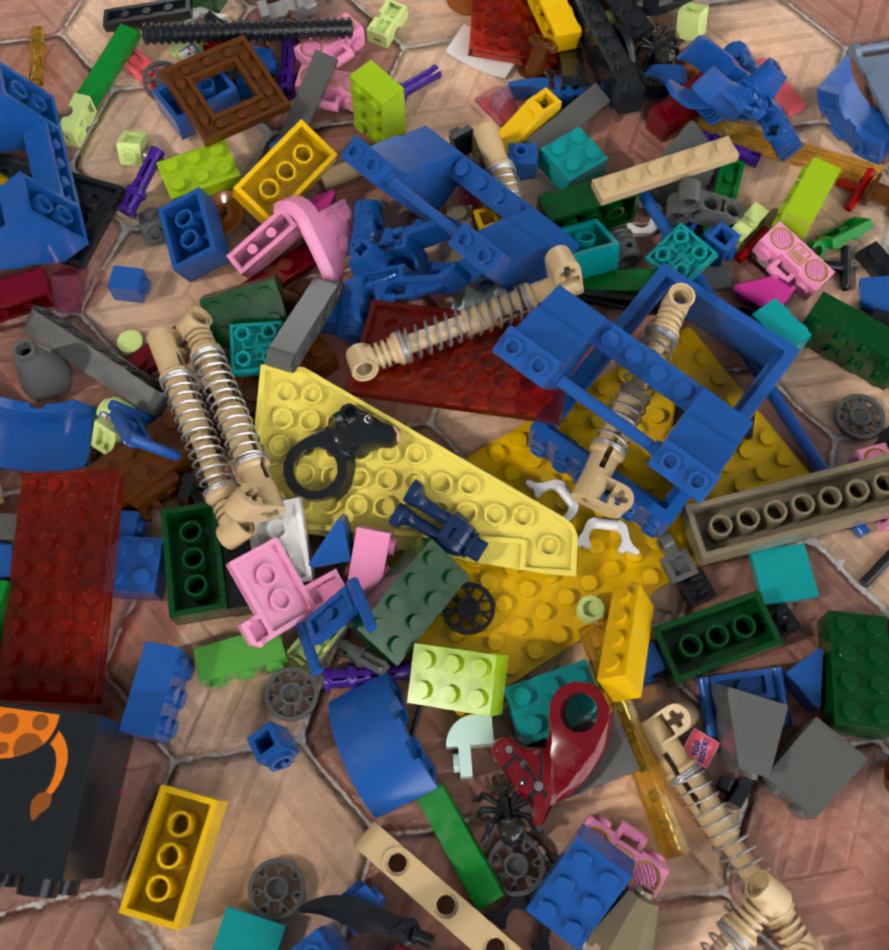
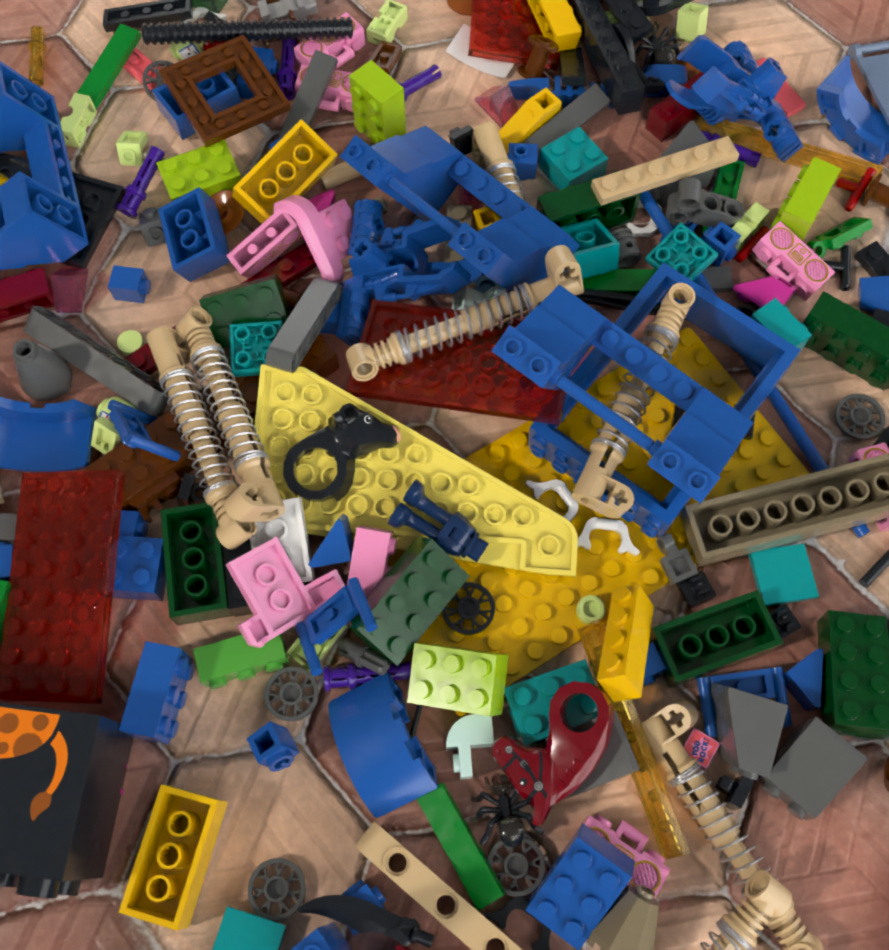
(386, 55): none -> reddish brown plate

